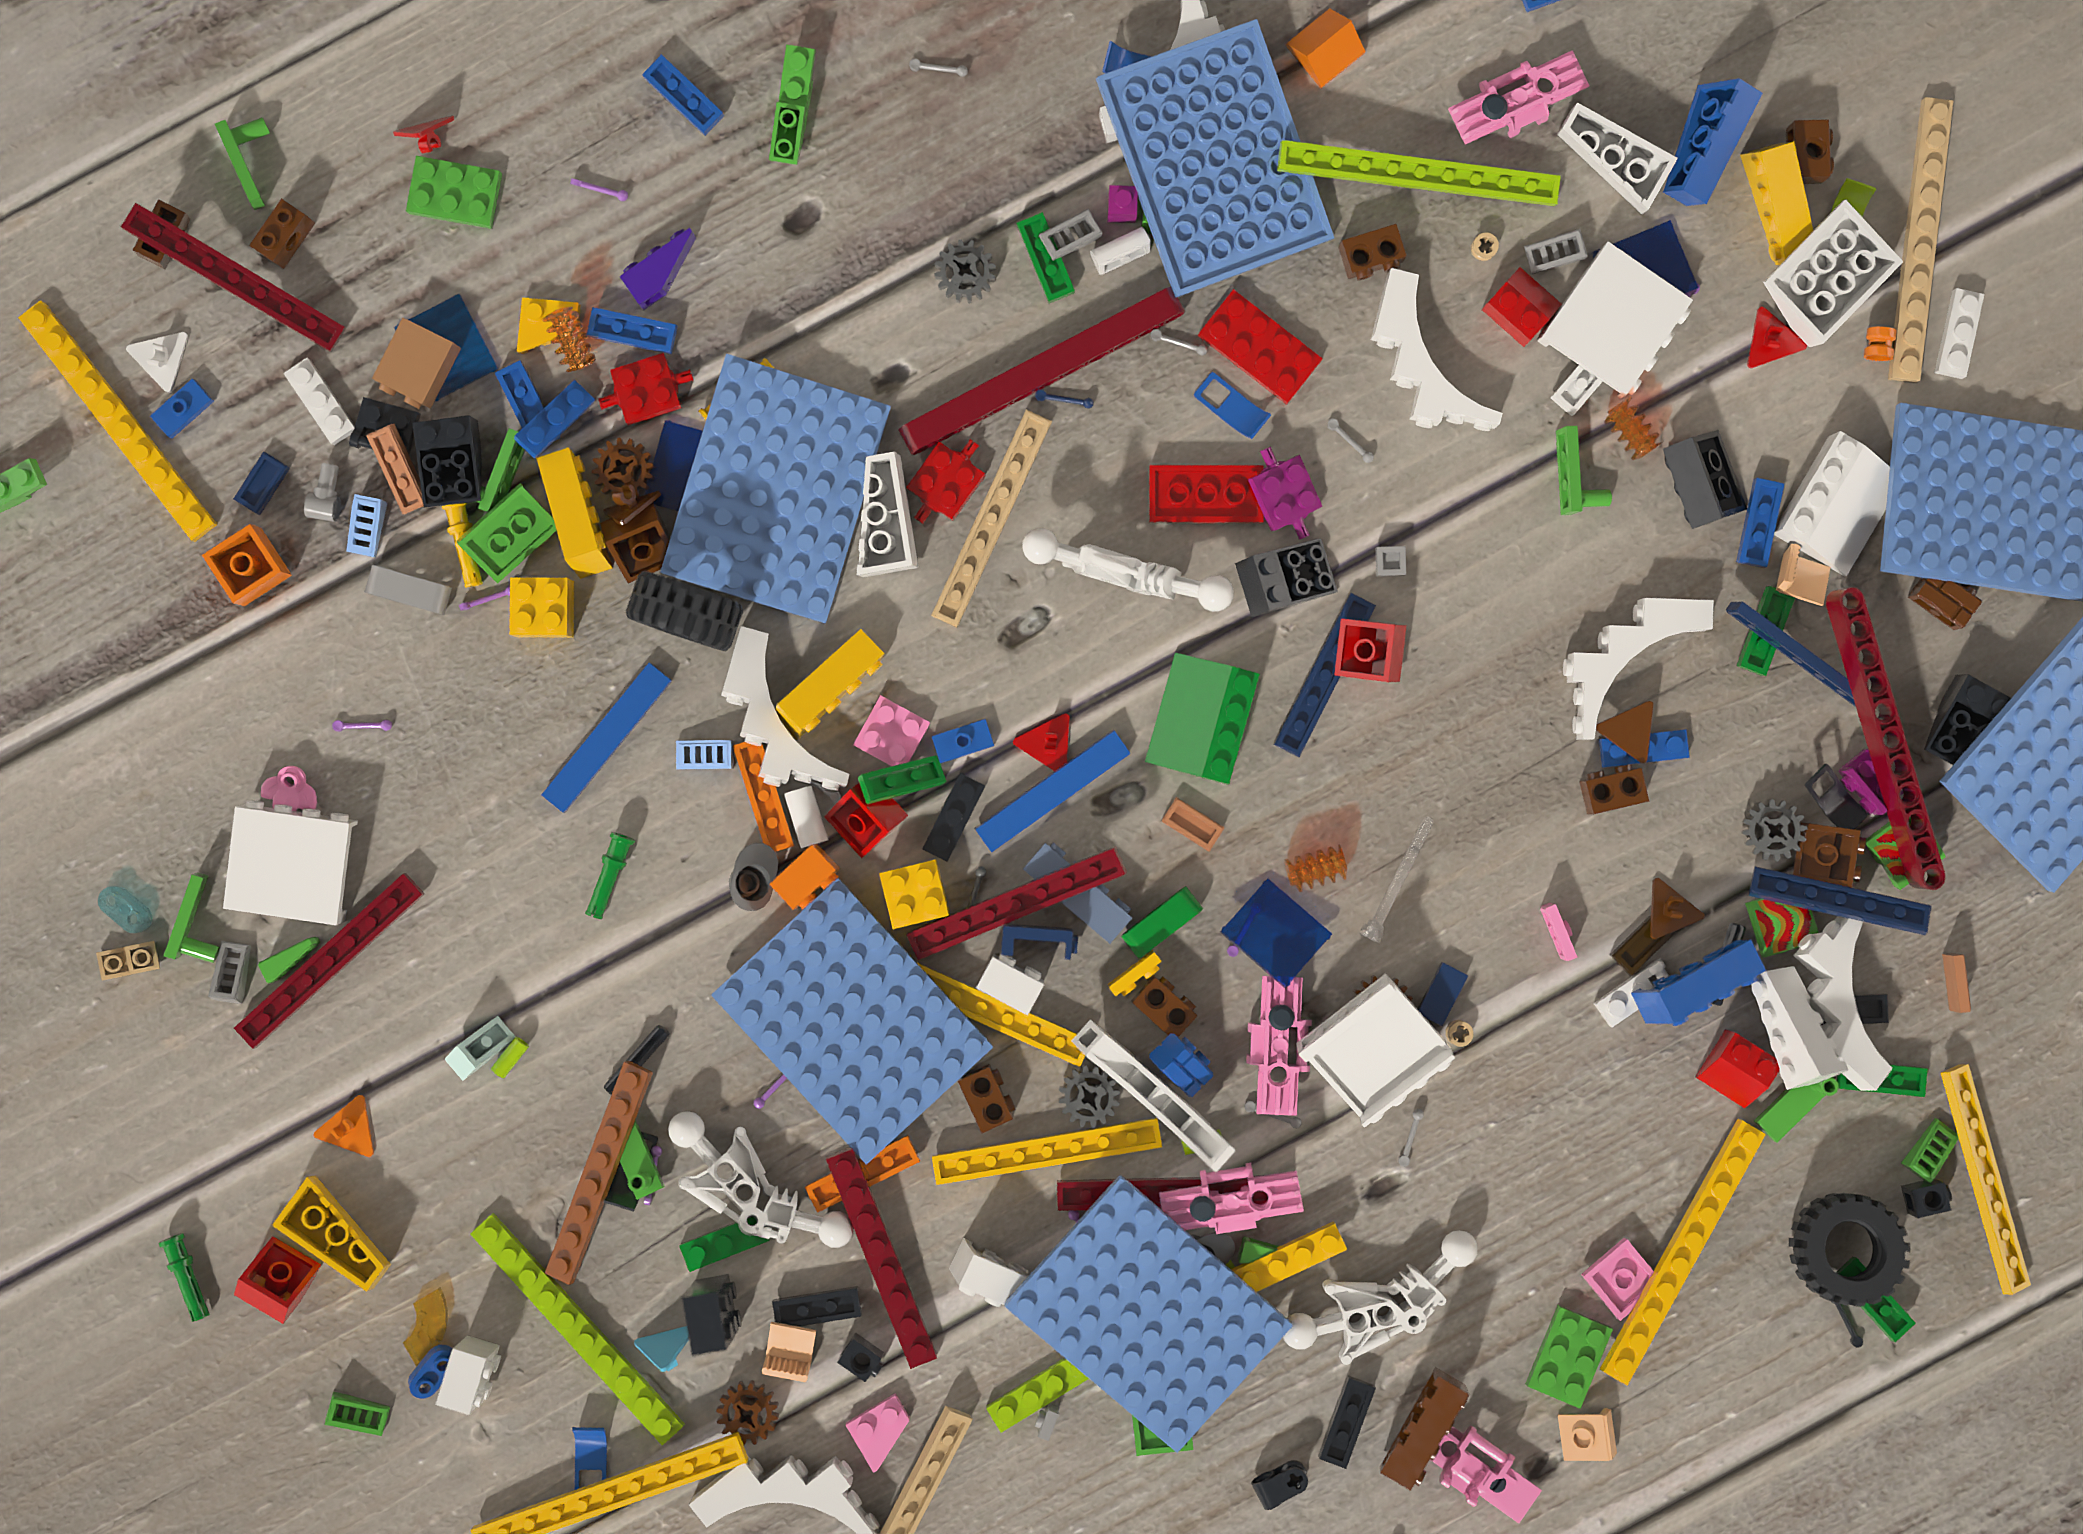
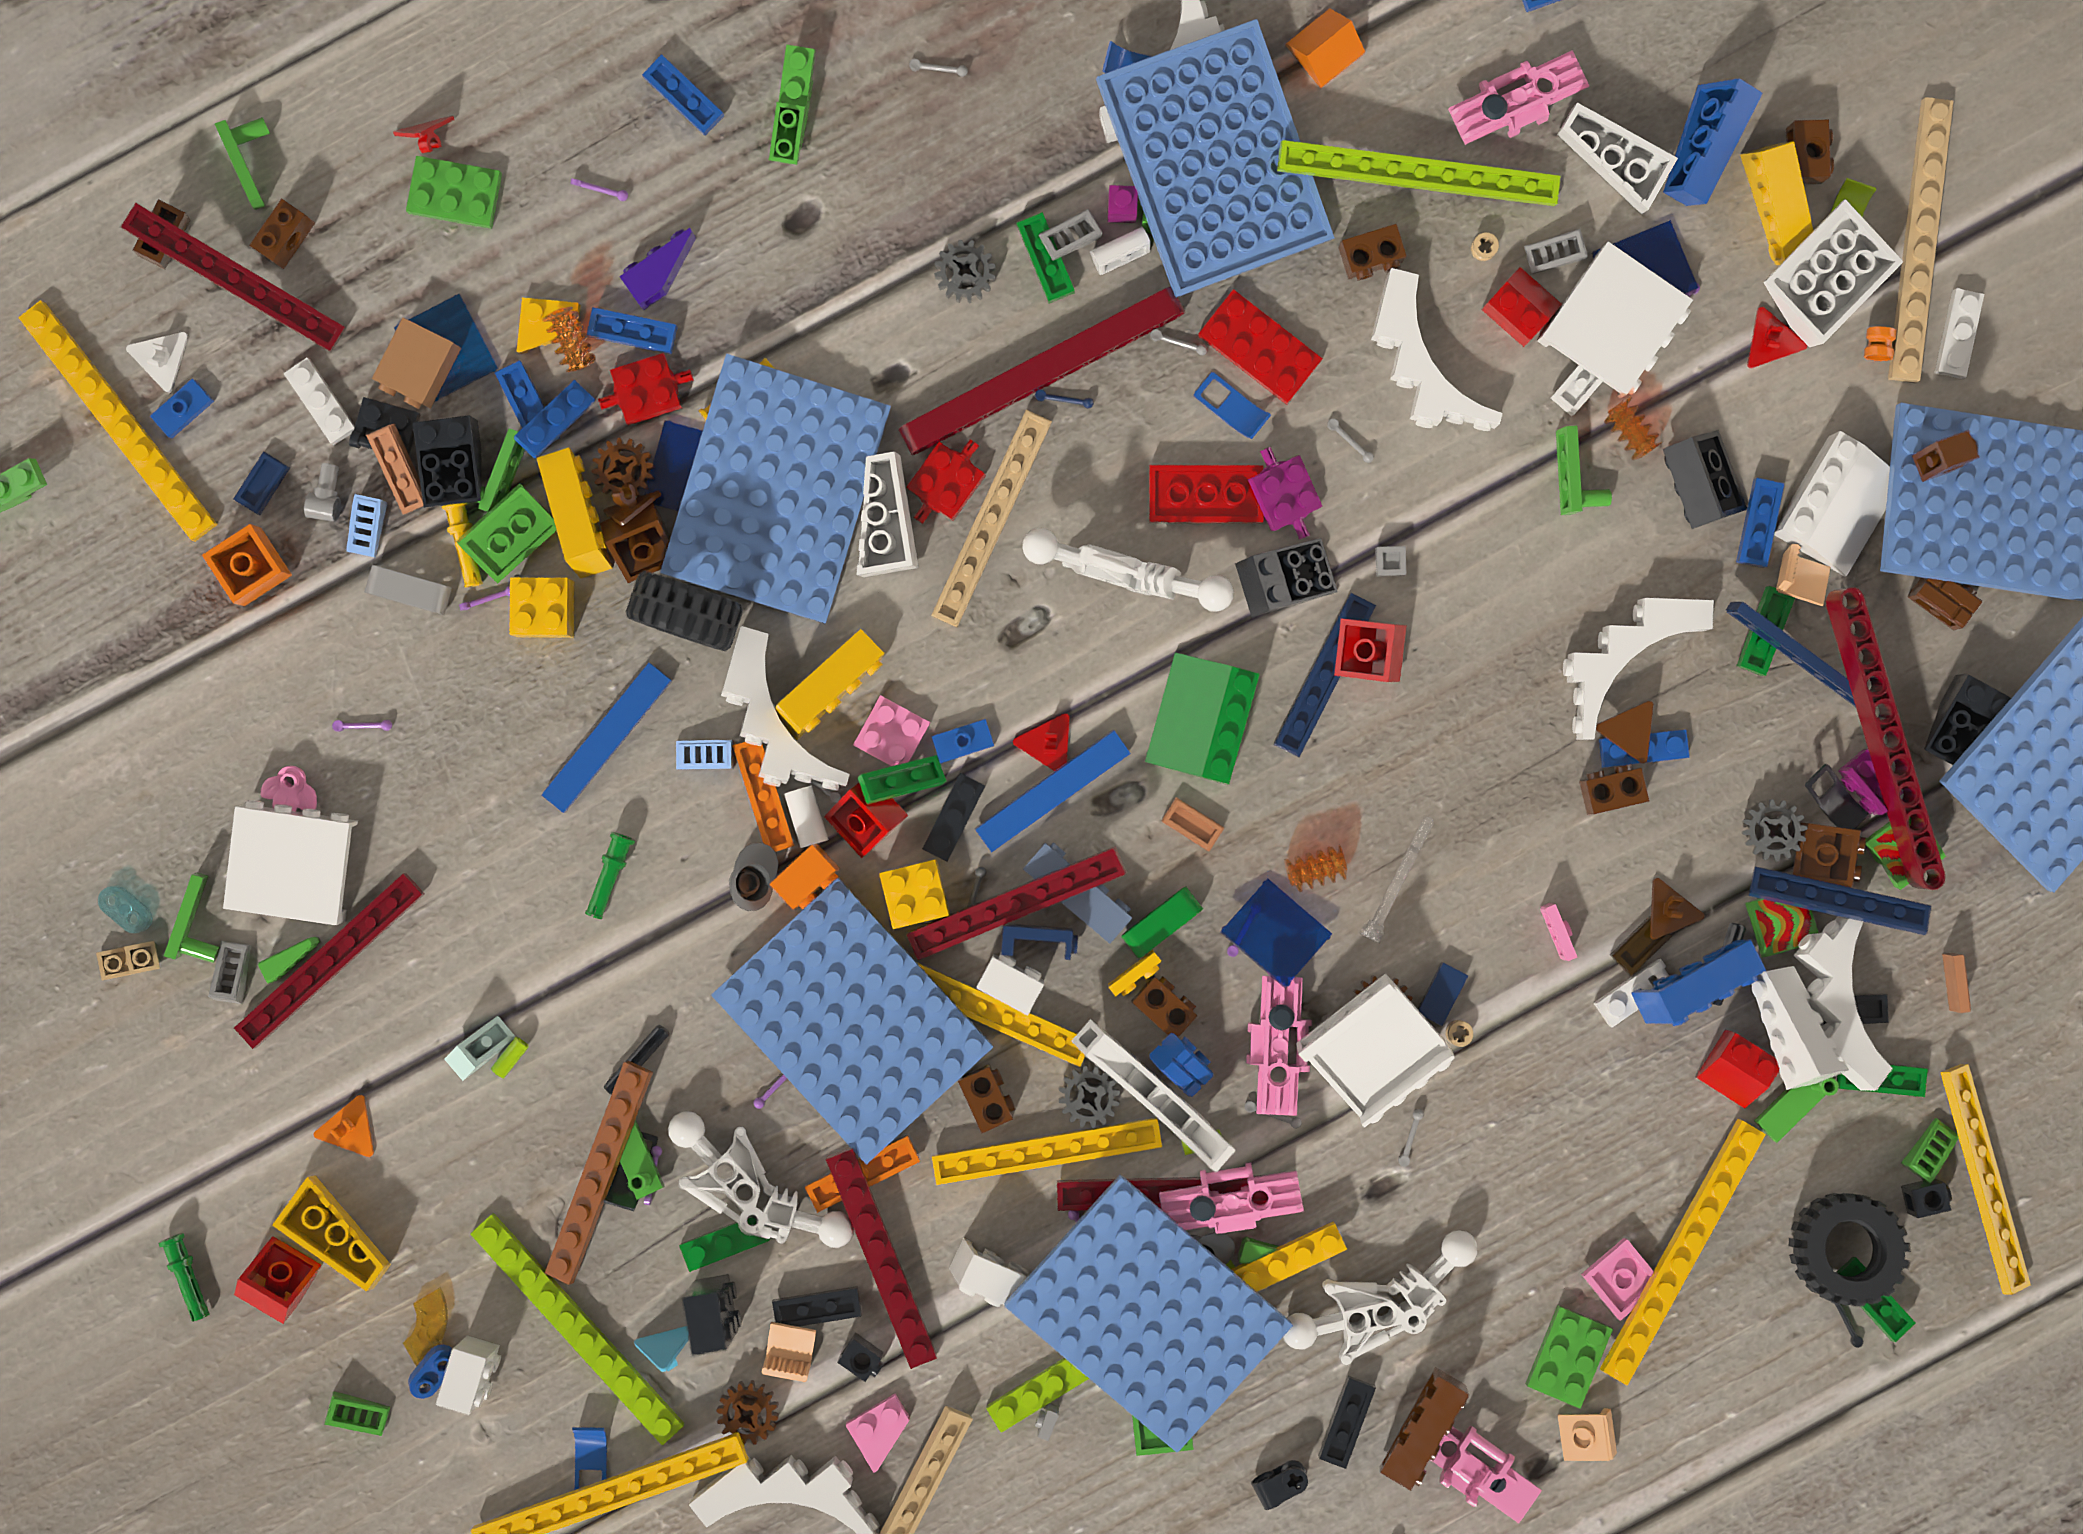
(1946, 455): none -> reddish brown brick

